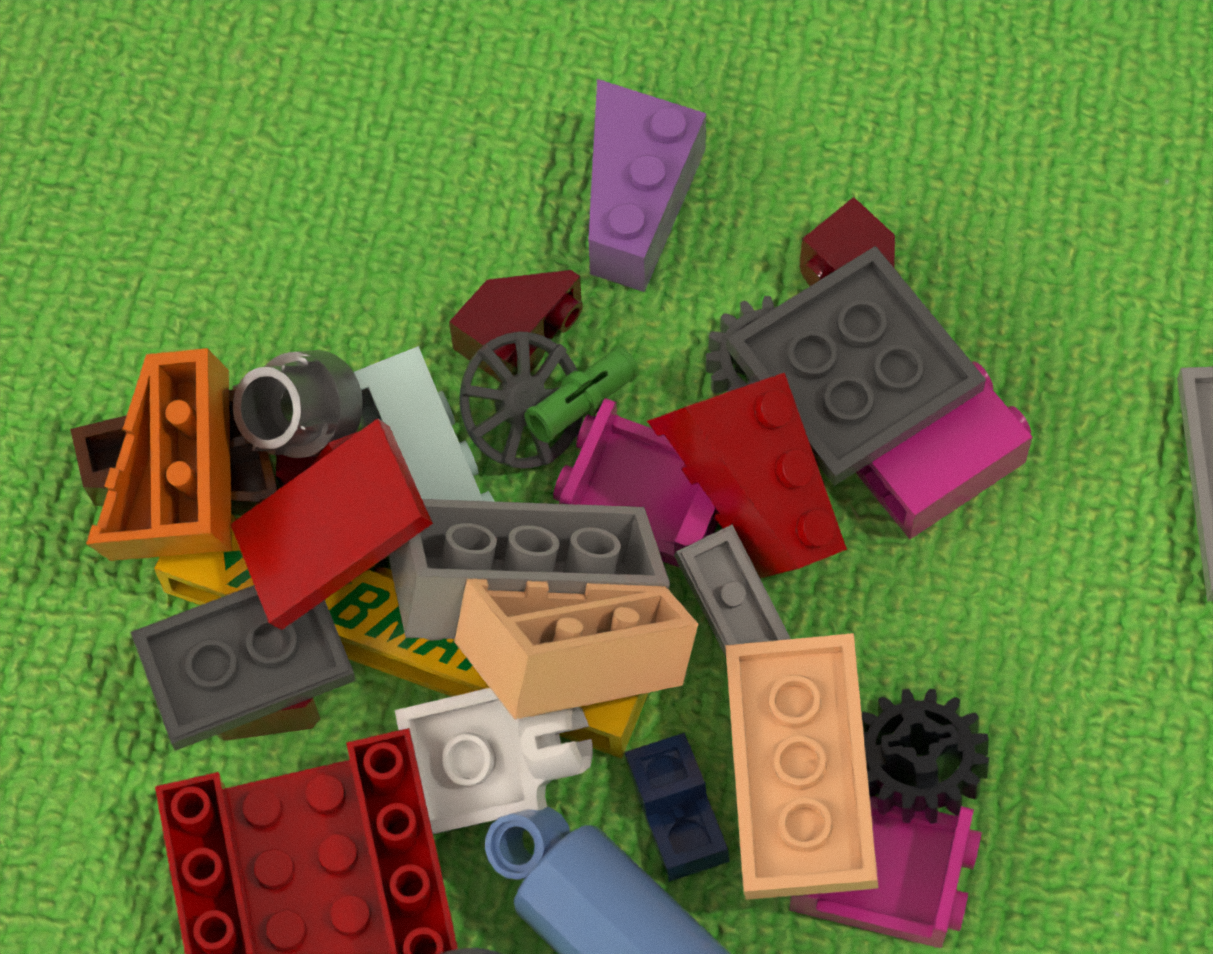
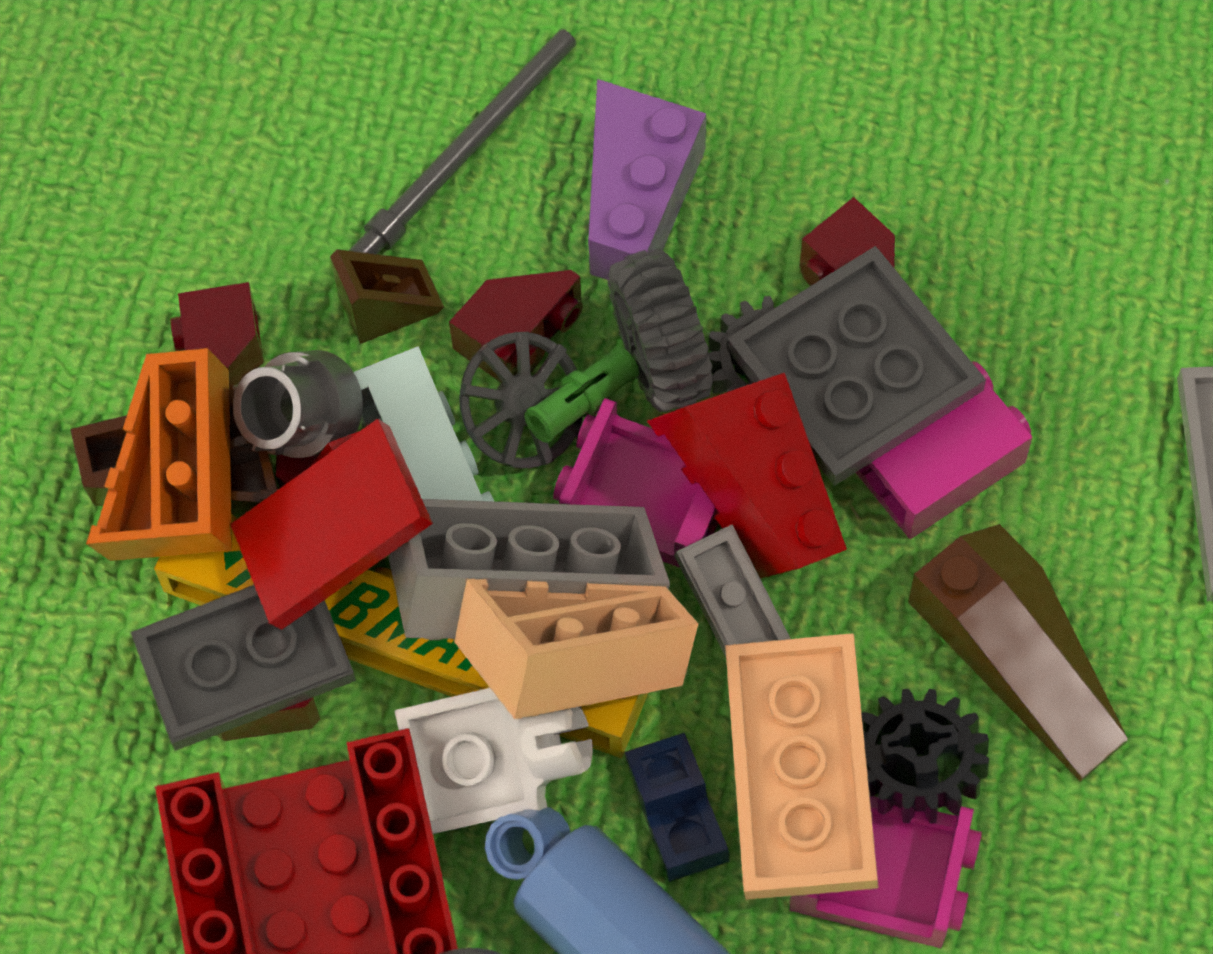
(224, 323): none -> dark red slope
(383, 292): none -> slope
(388, 225): none -> dark grey bar
(660, 329): none -> dark grey gear
(1013, 633): none -> reddish brown wedge

